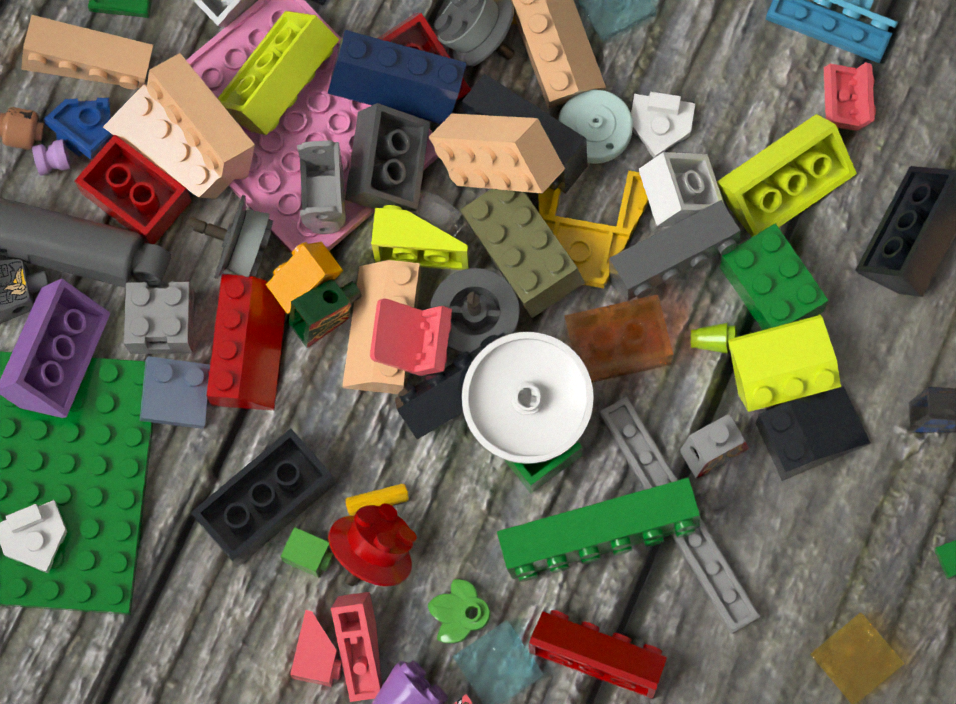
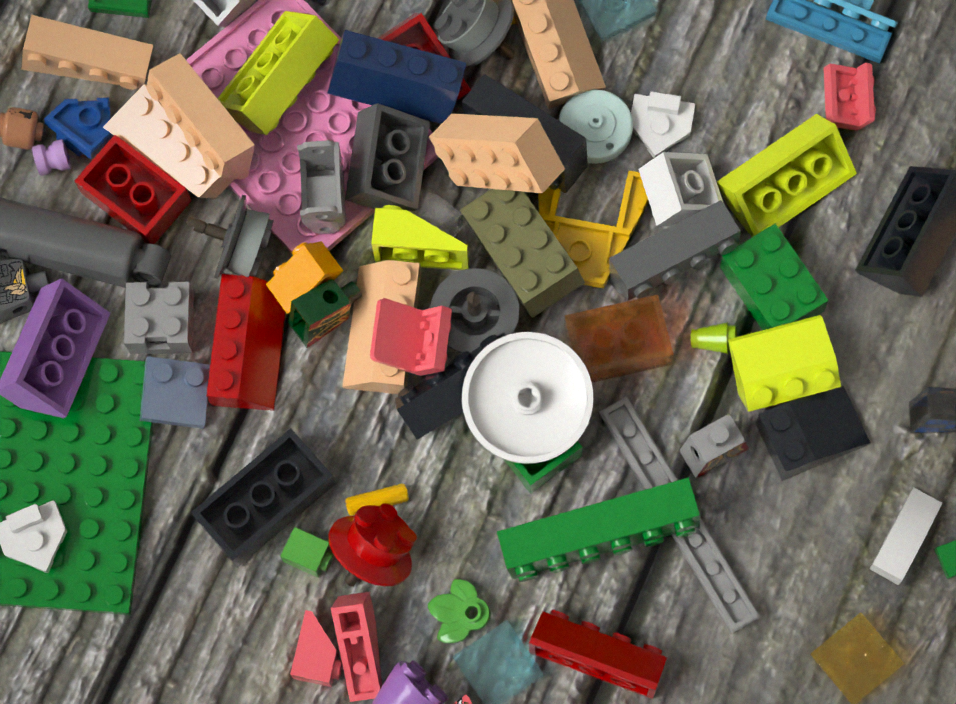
(906, 536): none -> white slope

